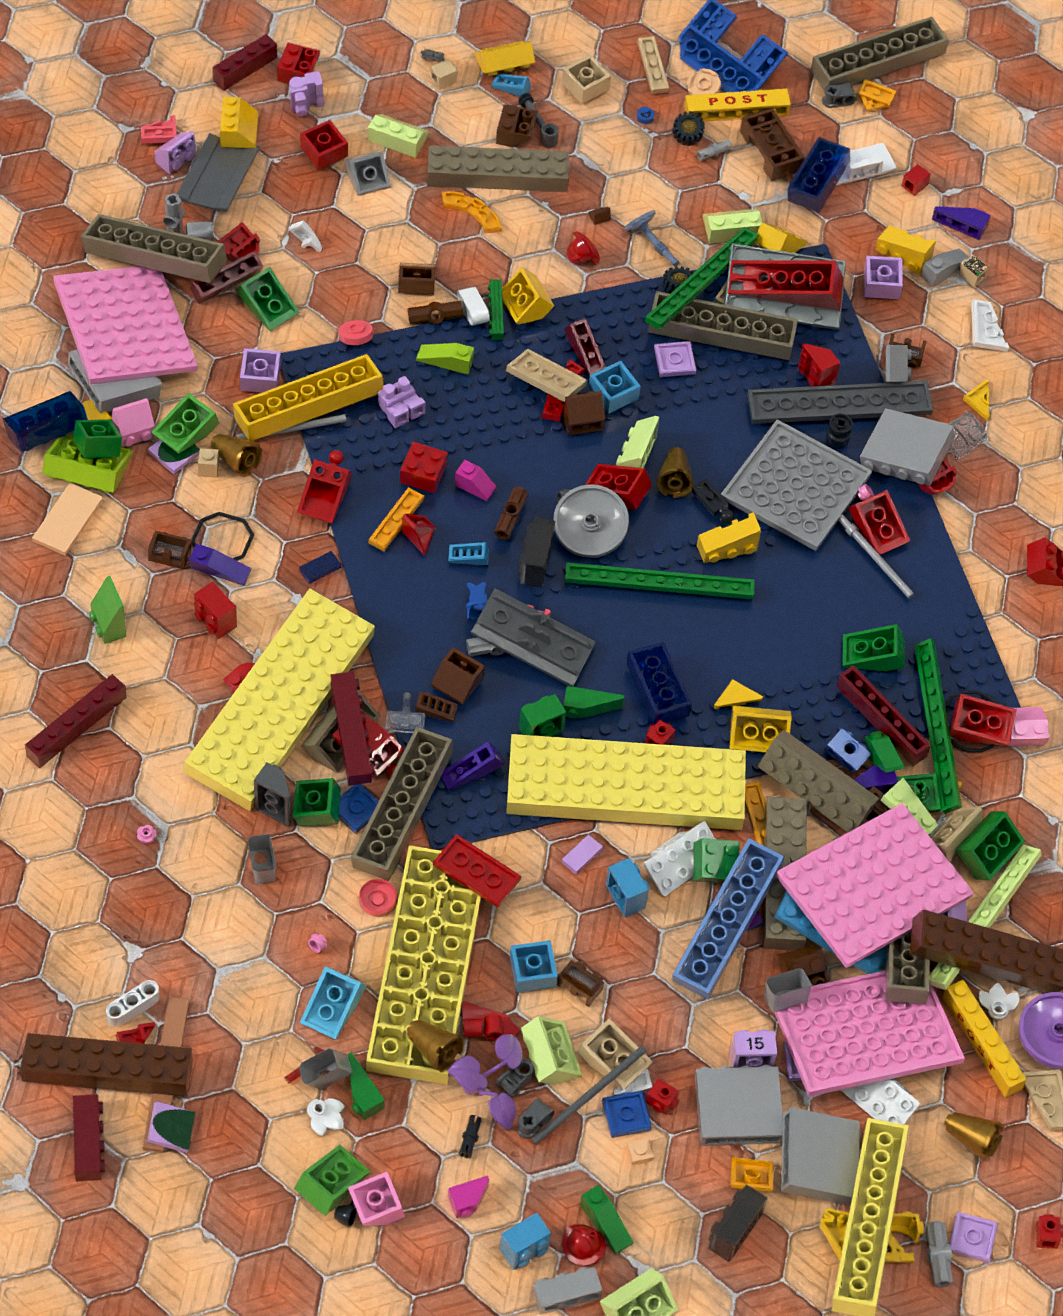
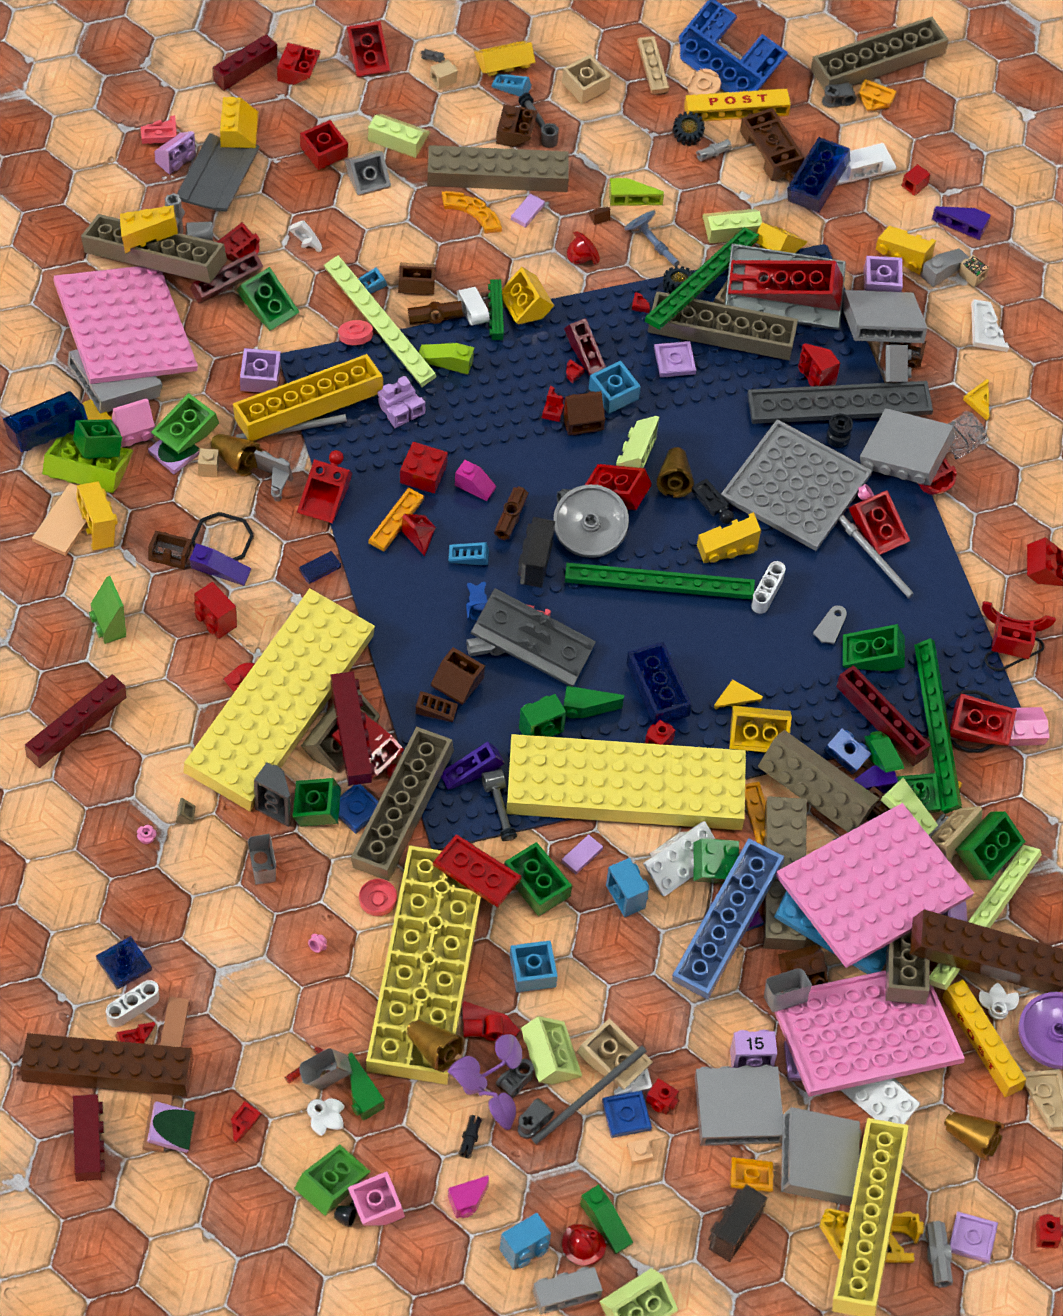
(98, 514): none -> yellow wedge
(123, 962): none -> clear blue plate
(147, 225): none -> yellow wedge
(185, 812): none -> dark tan slope
(244, 1120): none -> red slope
(278, 468): none -> light grey plate
(306, 92): lavender hips -> none
(332, 1002): medium azure slope -> none
(368, 48): none -> red slope
(370, 277): none -> dark azure slope
(380, 321): none -> yellowish green plate
(404, 721): clear plate -> none
(494, 782): none -> dark grey piece
(527, 210): none -> lavender tile
(541, 880): none -> green brick
(546, 375): tan plate -> none
(581, 981): reddish brown window -> none
(633, 193): none -> lime slope
(640, 303): none -> red tile
(645, 115): blue tile -> none
(770, 580): none -> white beam
(831, 625): none -> light grey piece
(884, 316): none -> light grey brick
(1007, 666): none -> black piece
(1014, 635): none -> red piece

